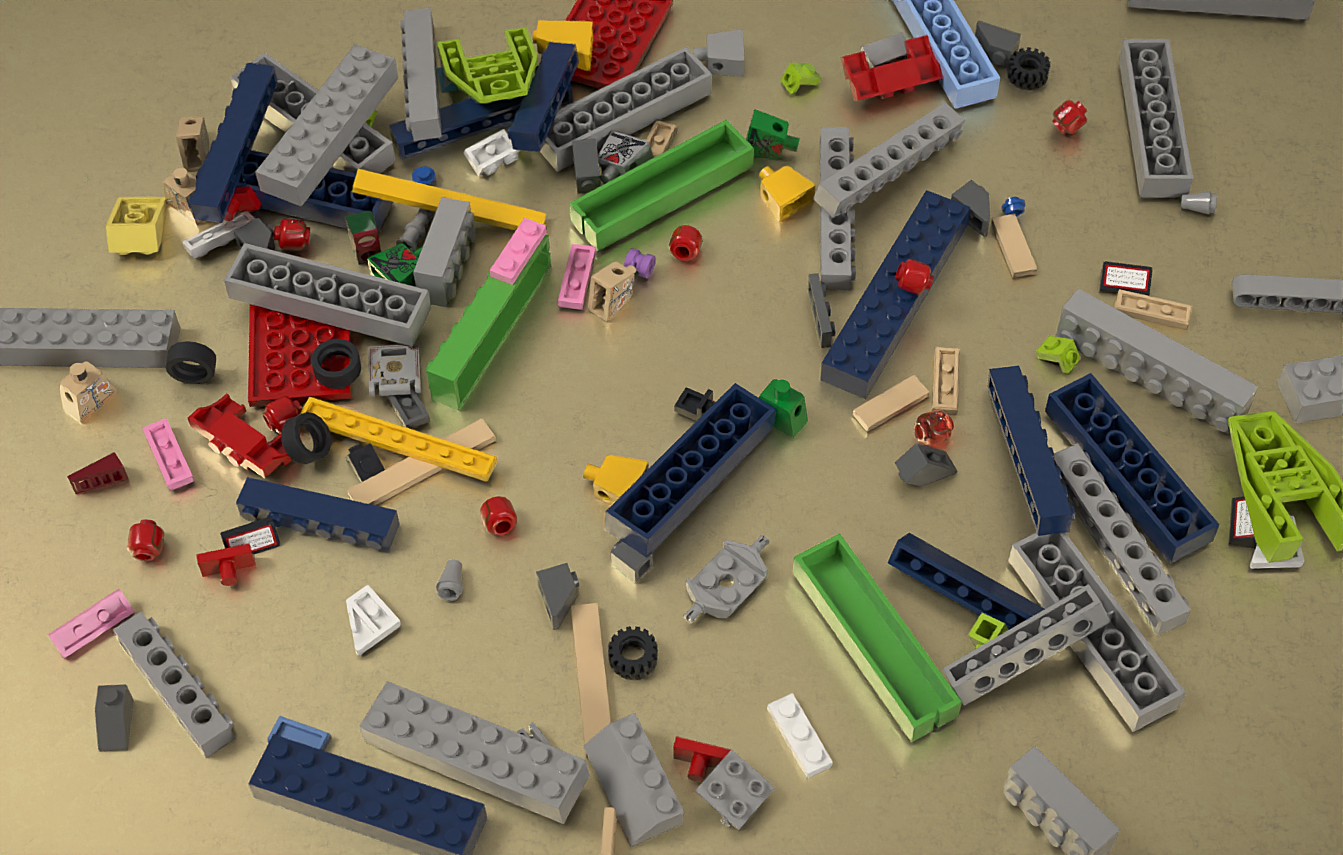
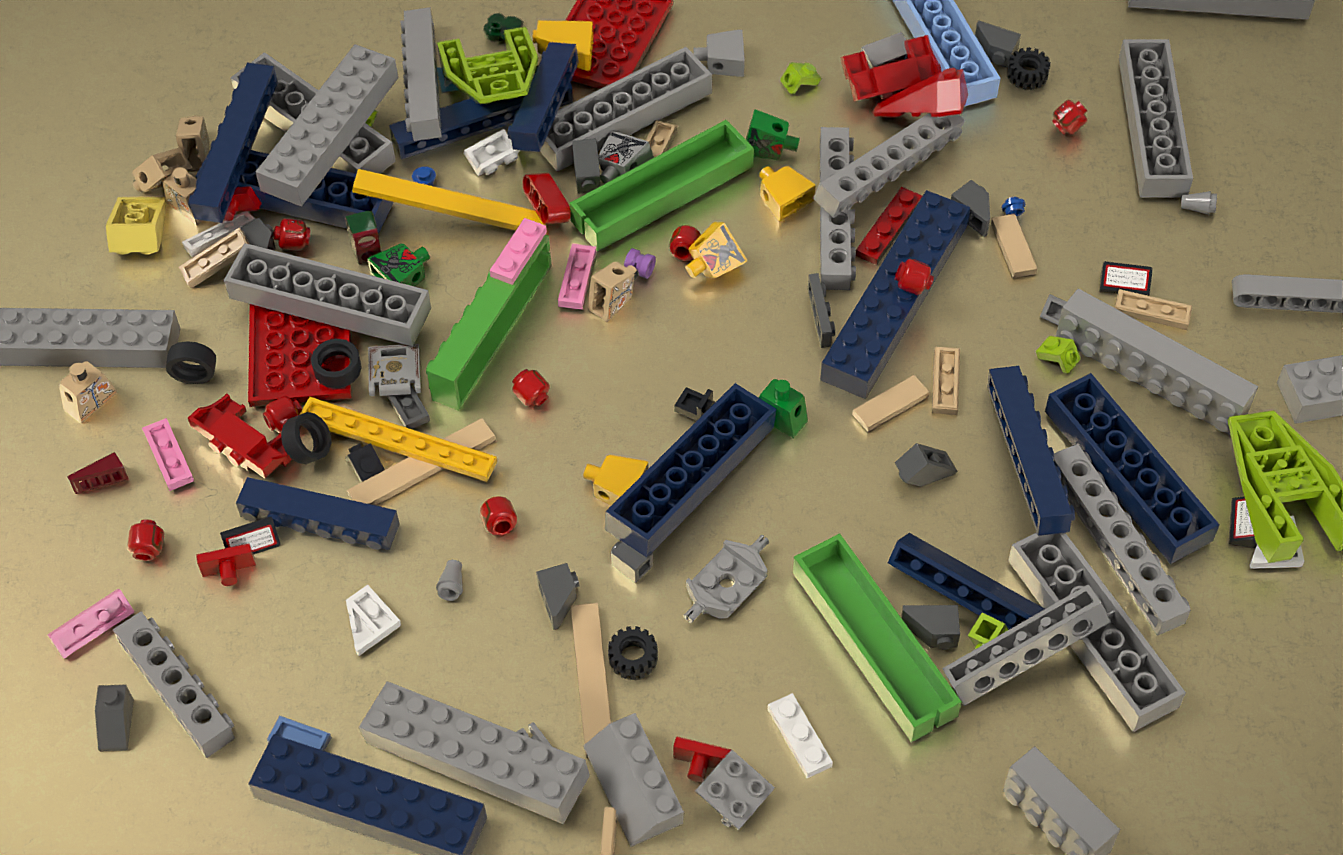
(151, 174): none -> tan torso
(213, 258): none -> tan tile
(416, 229): light grey pin -> none
(445, 250): light grey brick -> none
(498, 23): none -> dark green plate
(530, 388): none -> red head
(546, 198): none -> red beam
(715, 252): none -> yellow torso
(888, 226): none -> red plate
(933, 428): clear red head -> none
(933, 624): none -> dark grey slope
(939, 95): none -> wedge
(1053, 309): none -> light grey slope

